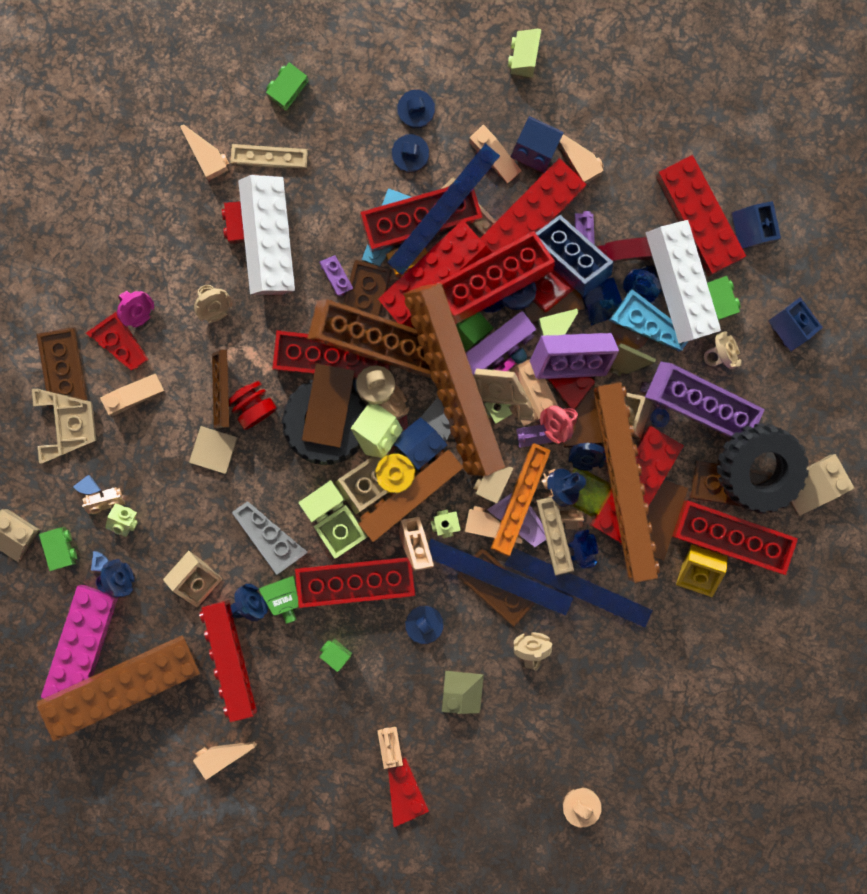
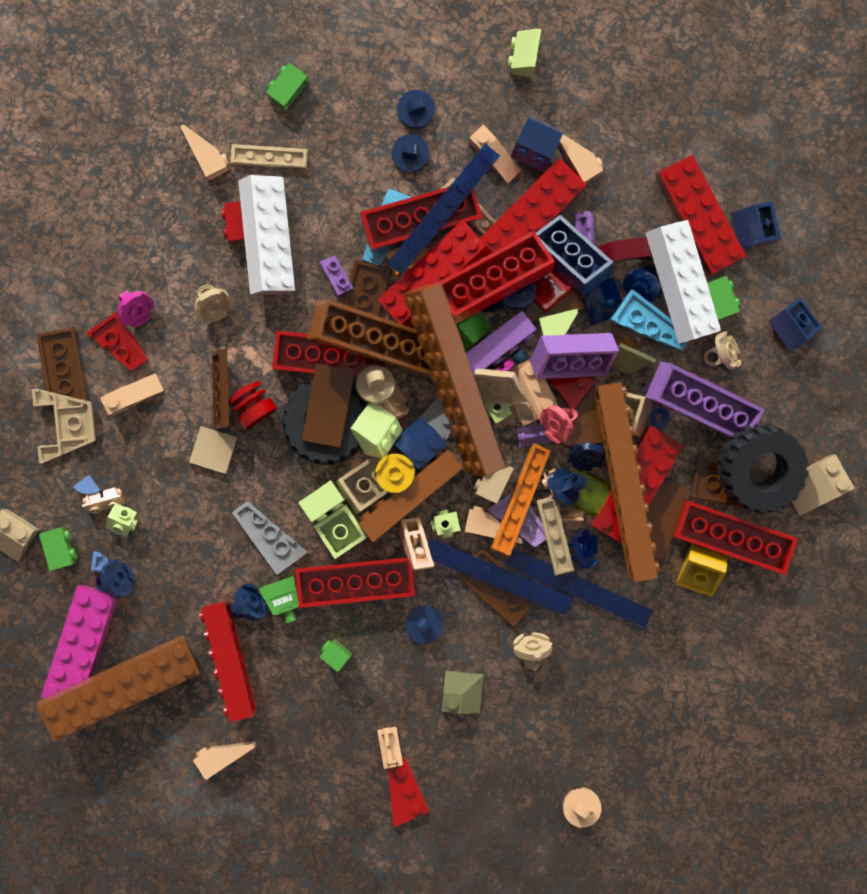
(192, 579): tan slope -> none

